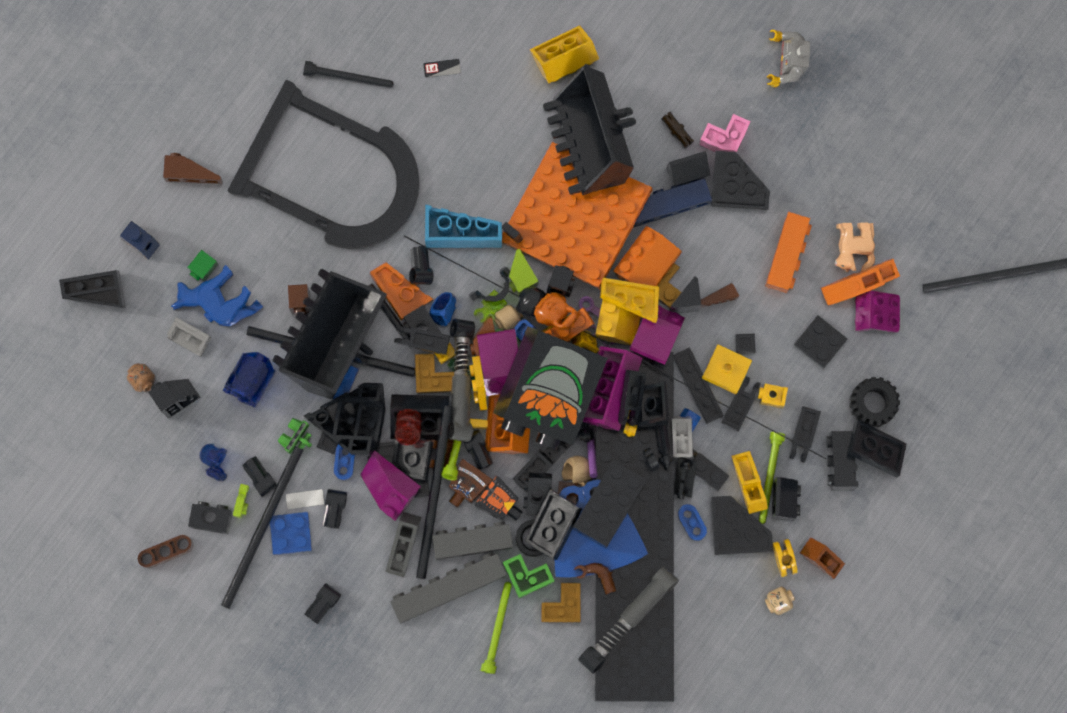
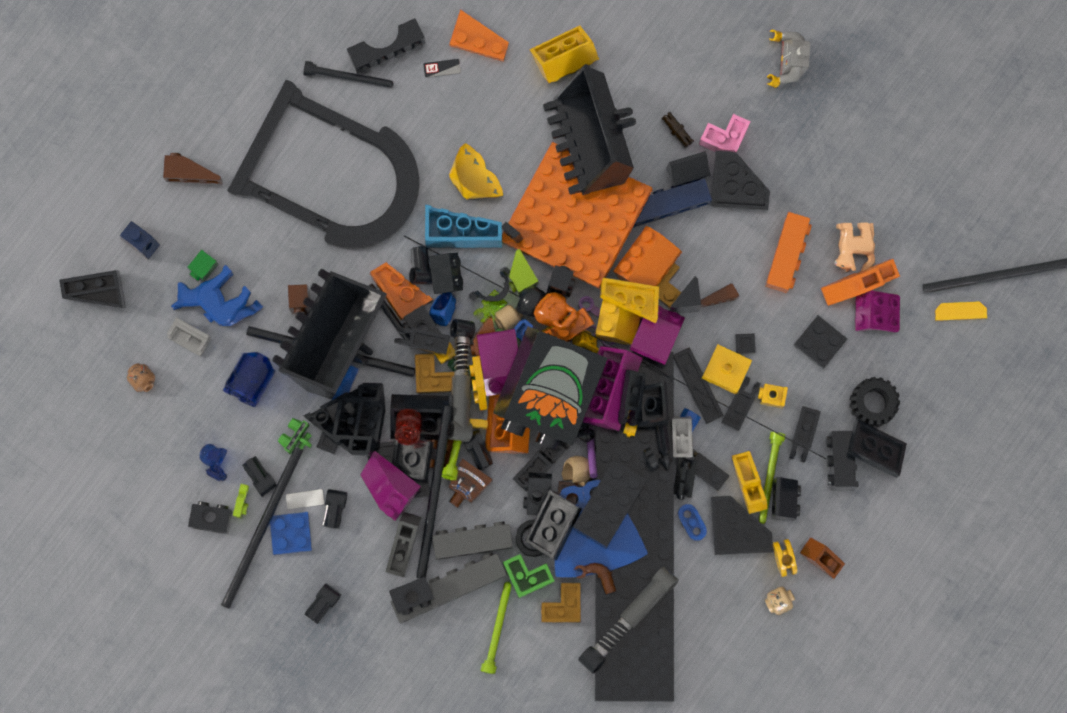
(173, 396): black wedge -> none
(175, 551): reddish brown beam -> none
(343, 461): blue plate -> none
(365, 56): none -> black arch
(399, 596): none -> black brick
(446, 273): none -> black brick
(472, 178): none -> yellow piece
(477, 38): none -> orange wing
(499, 501): torso -> none
(960, 311): none -> yellow piece

